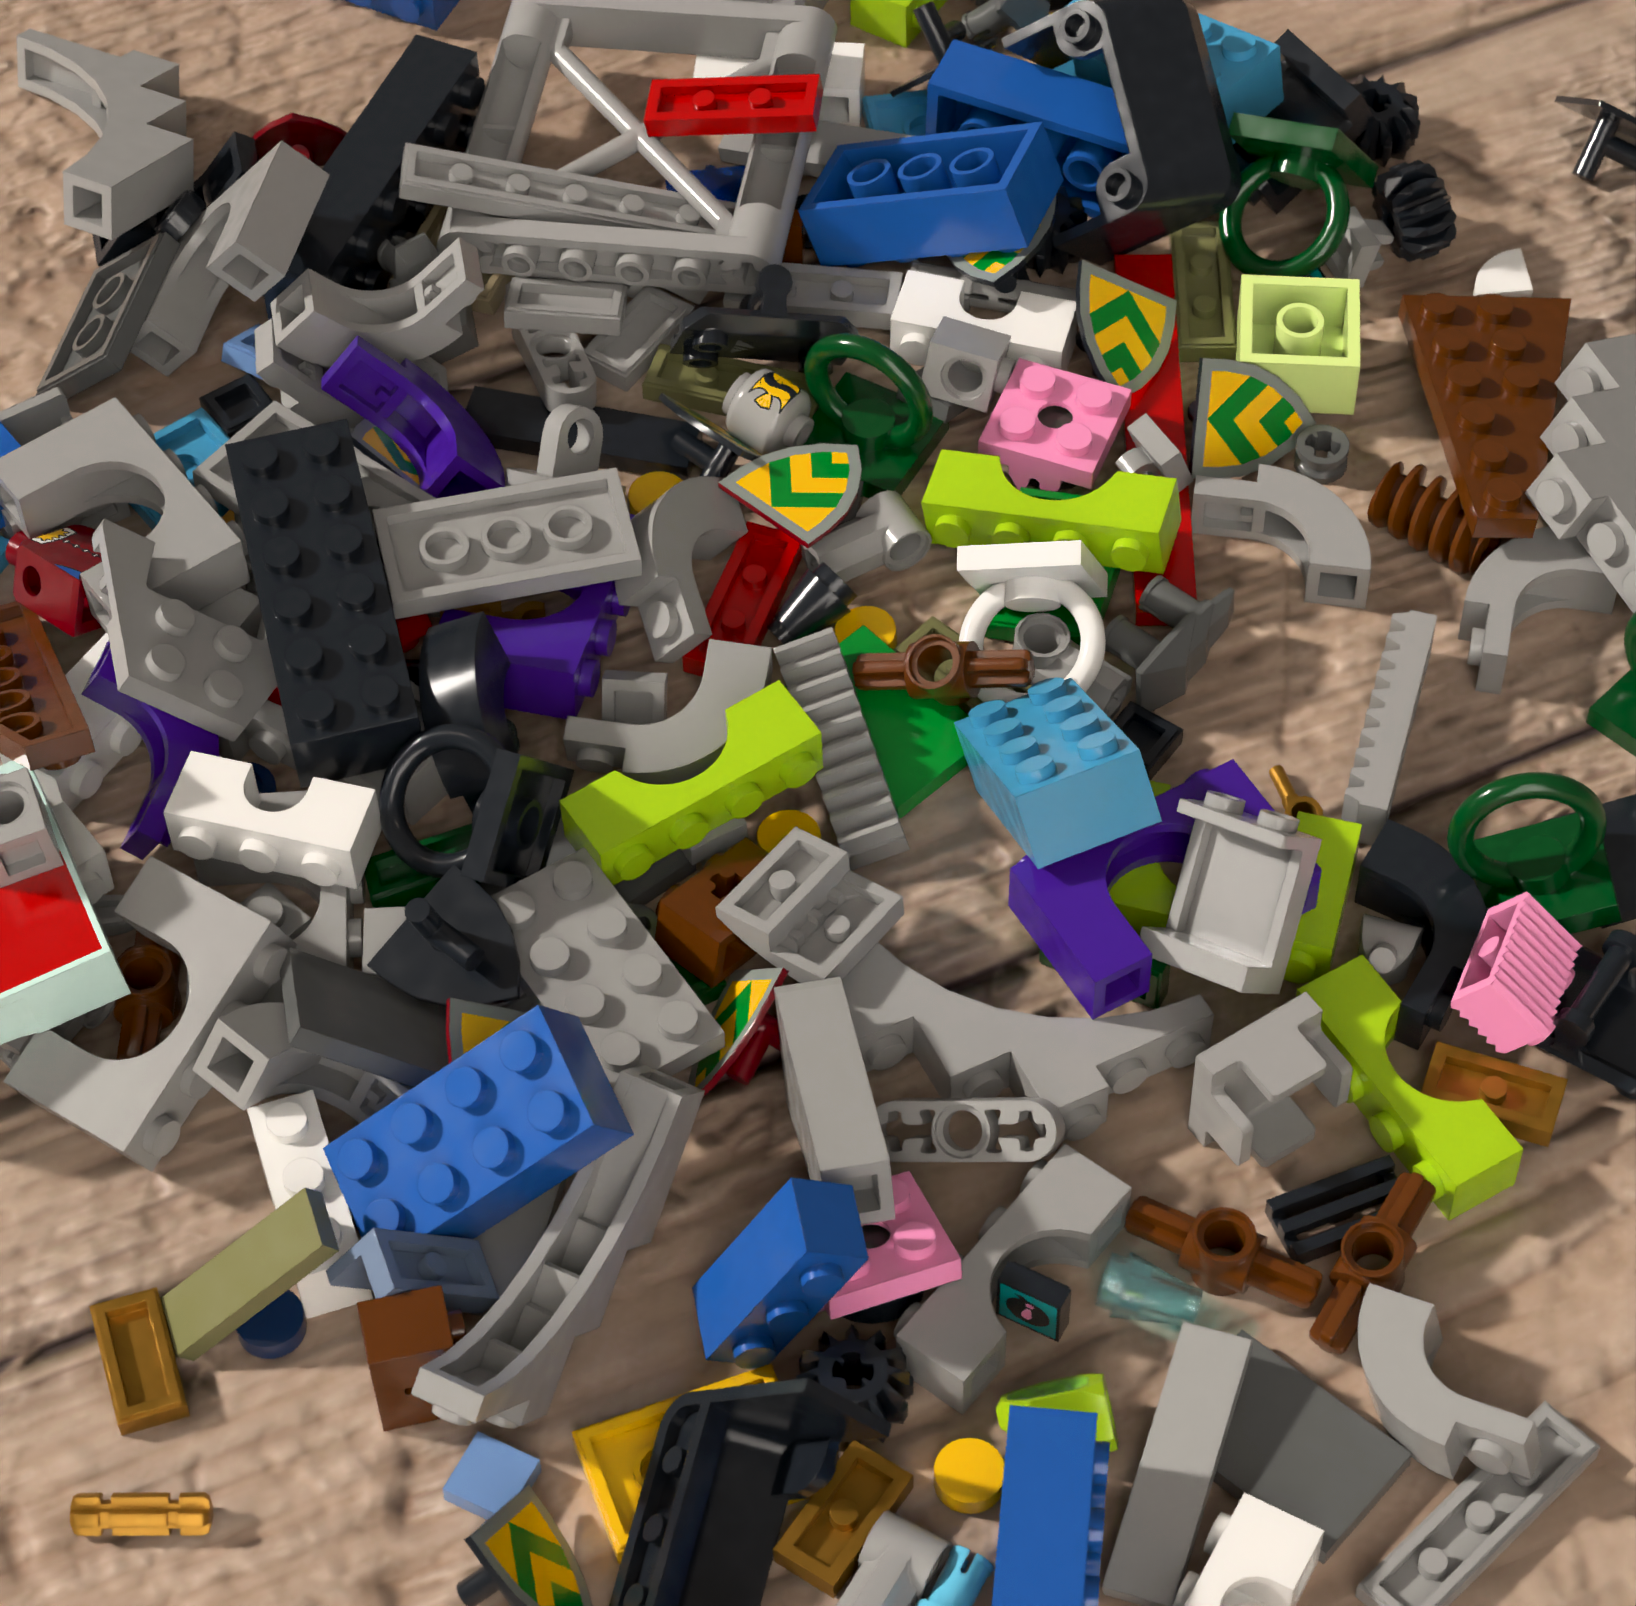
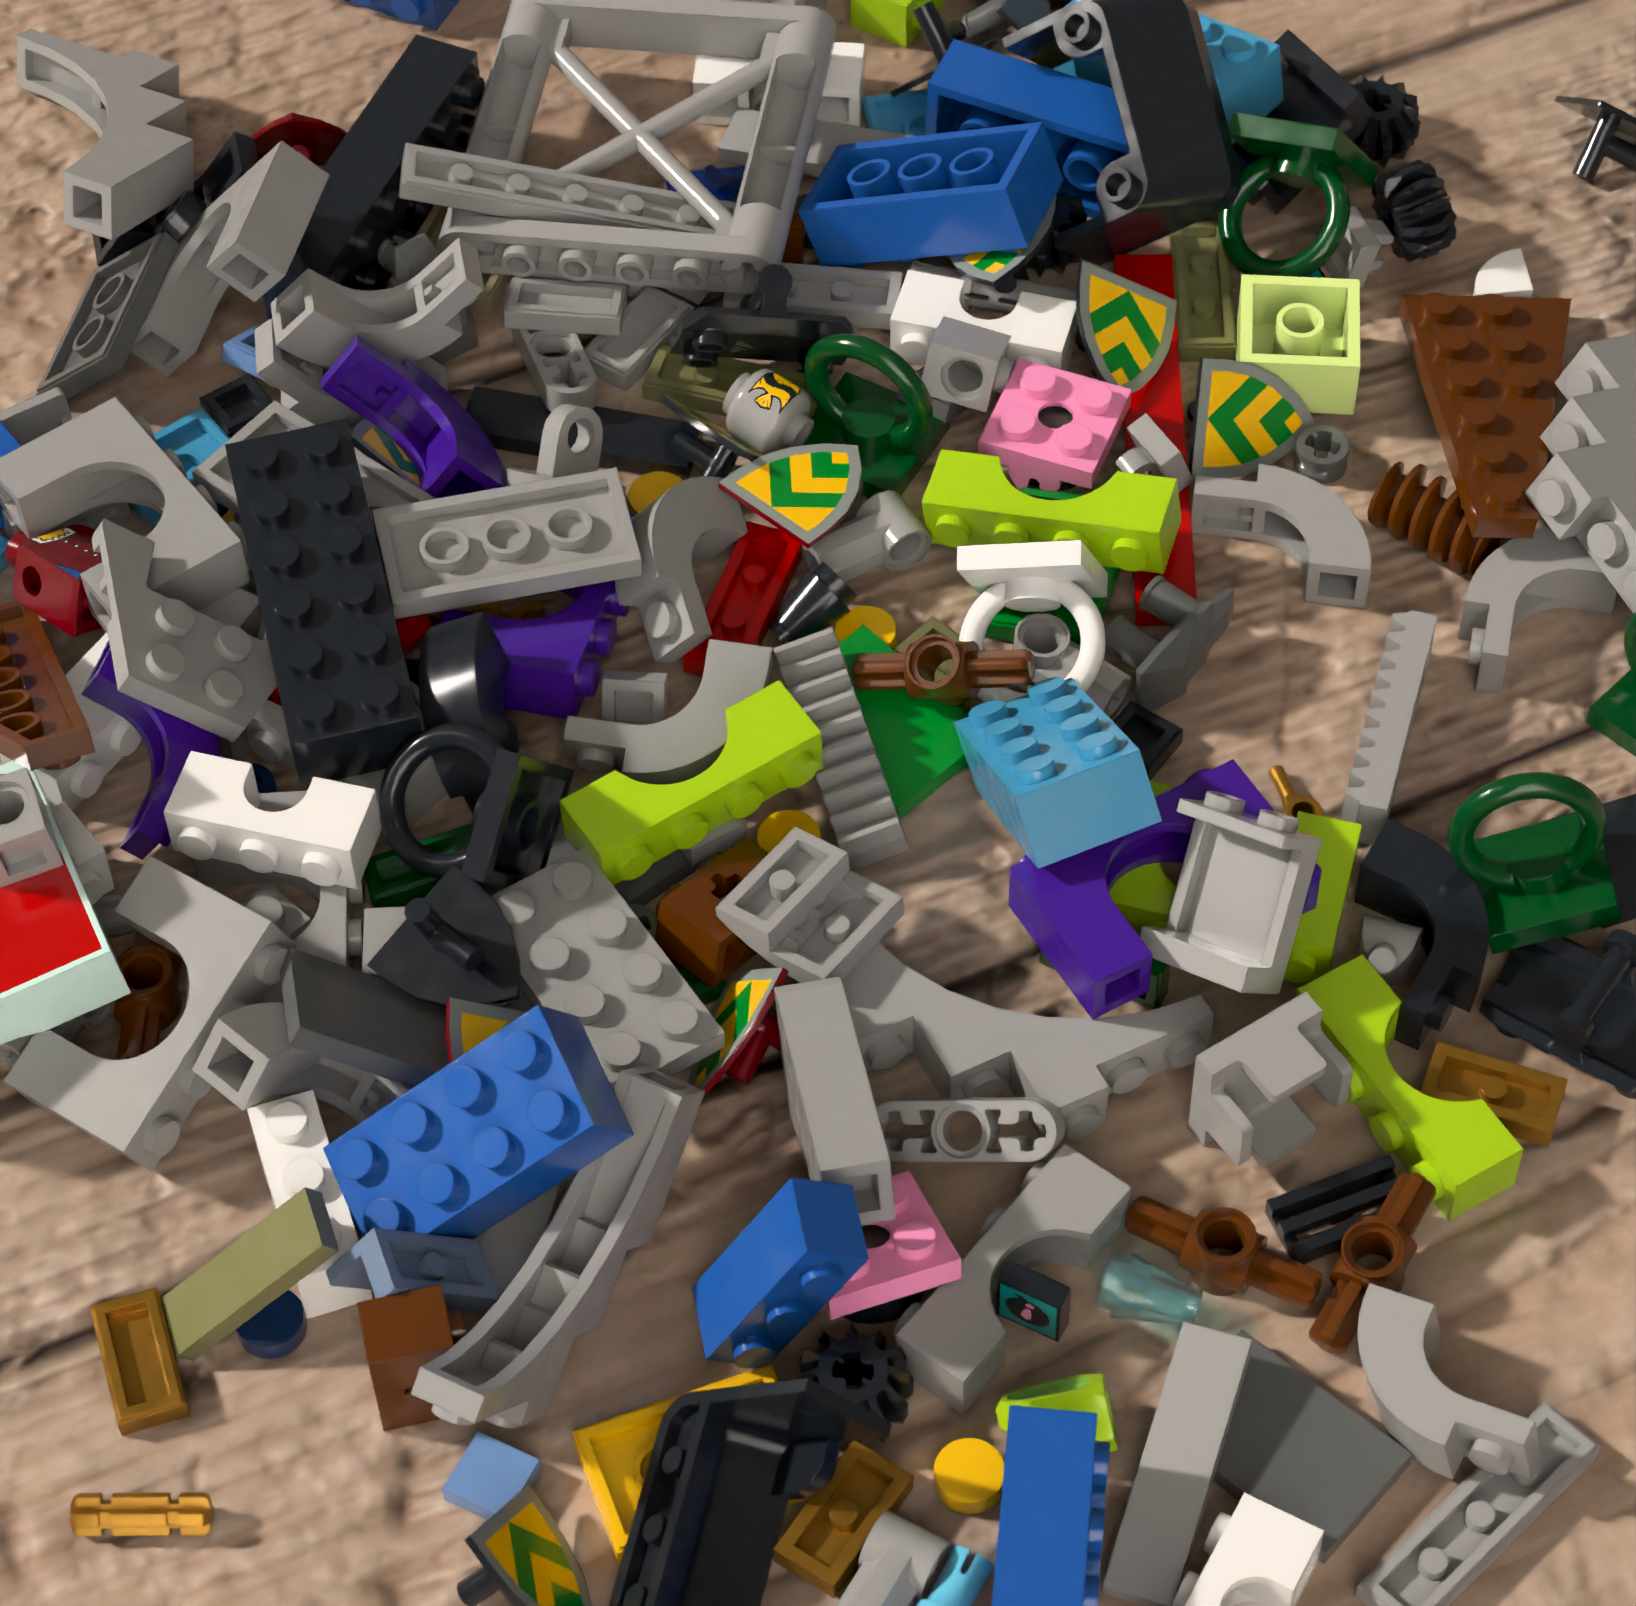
(733, 105): red plate -> none
(1516, 974): bright pink brick -> none

